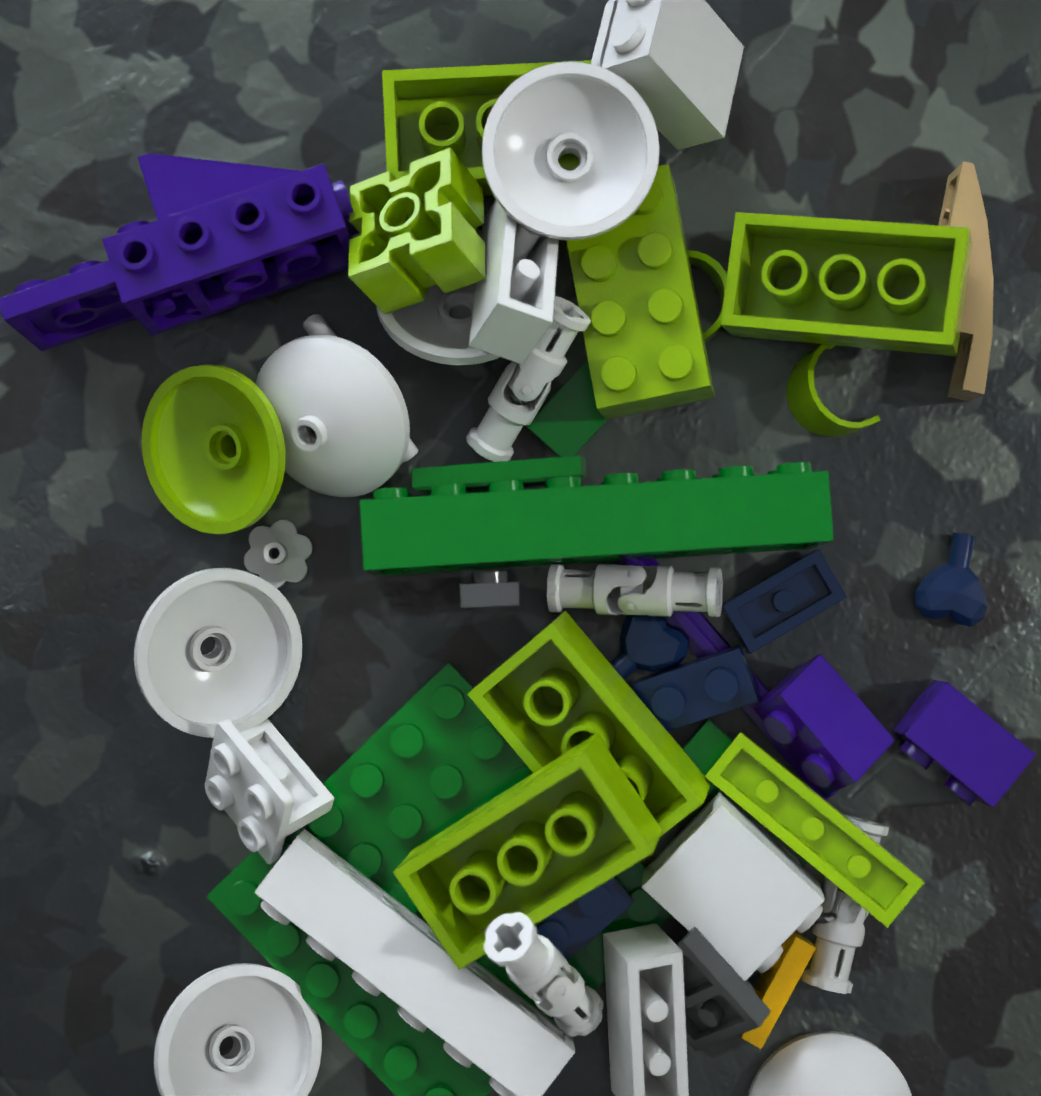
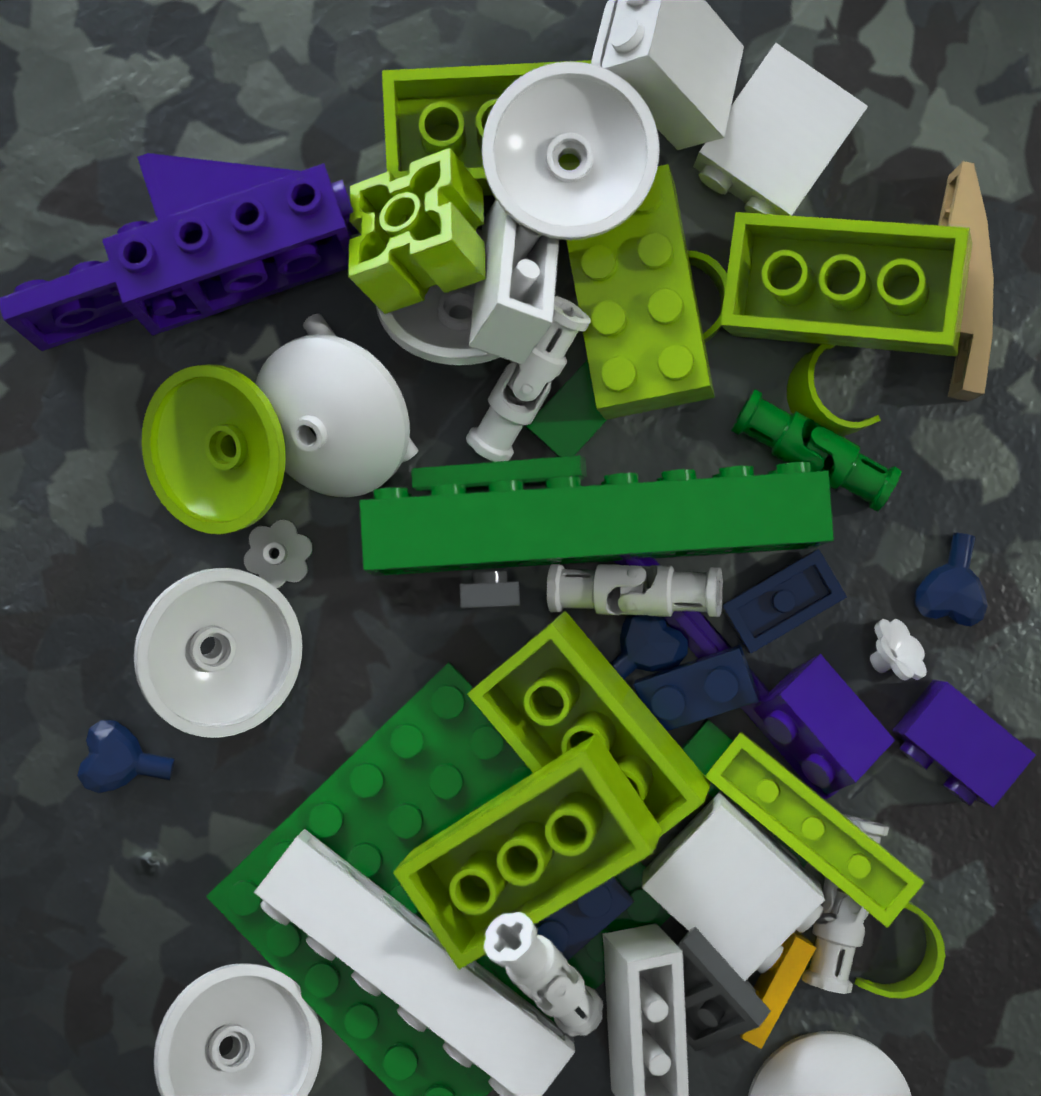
(118, 758): none -> dark blue rock
(263, 786): white bracket -> none
(779, 135): none -> white brick
(786, 435): none -> green piece
(898, 651): none -> white plant
(925, 974): none -> lime helmet

